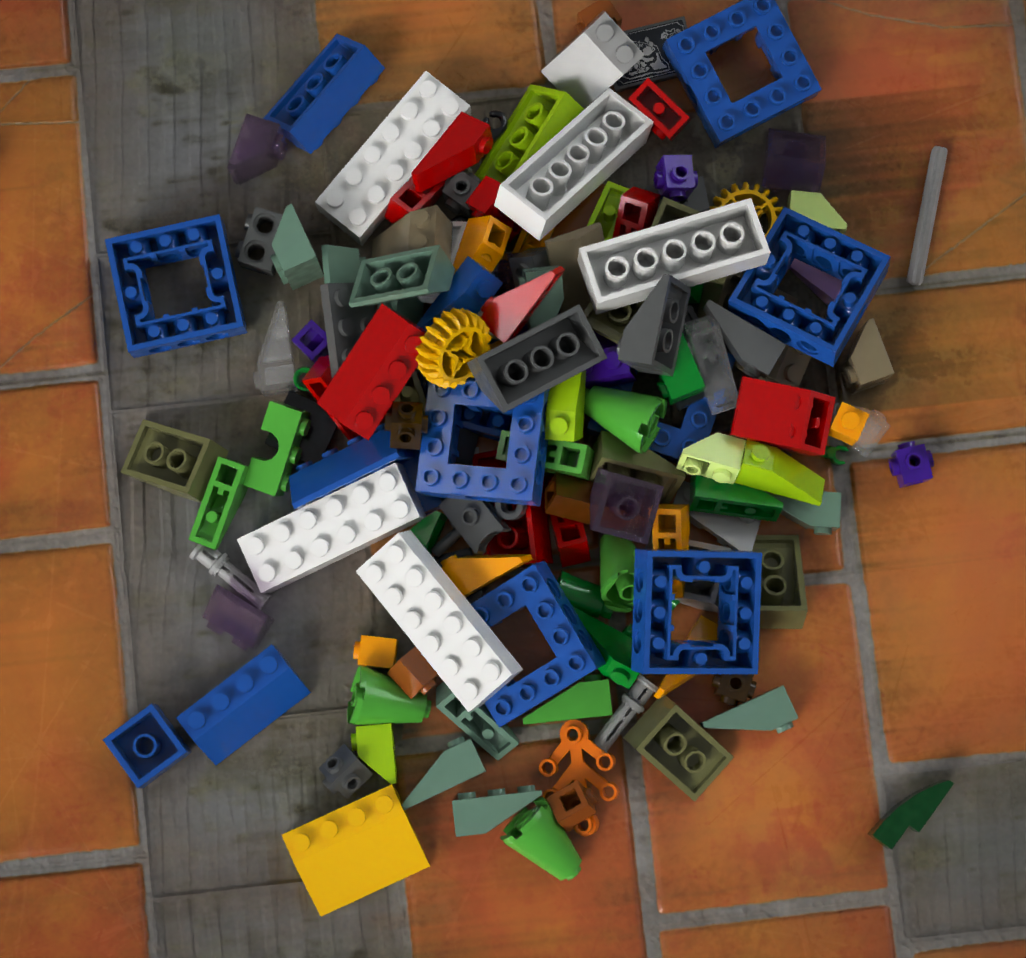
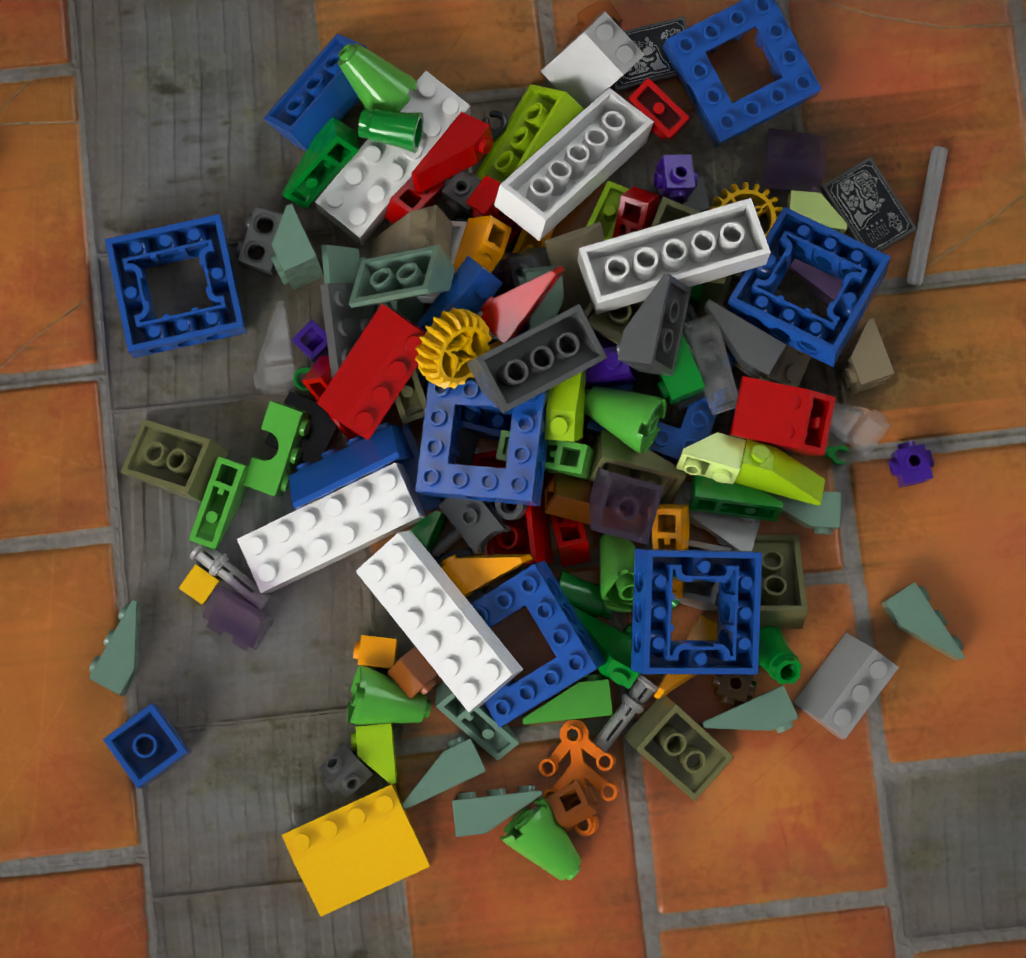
(121, 656): none -> sand green slope
(199, 584): none -> yellow tile
(243, 704): blue slope -> none
(256, 149): clear purple slope -> none
(321, 162): none -> green slope
(375, 79): none -> bright green cone
(392, 128): none -> green plant
(406, 424): dark brown brick -> none
(777, 656): none -> green plant
(845, 685): none -> light grey slope
(847, 423): light orange brick -> none
(869, 206): none -> tile
(909, 813): dark green slope -> none
(916, 617): none -> sand green slope

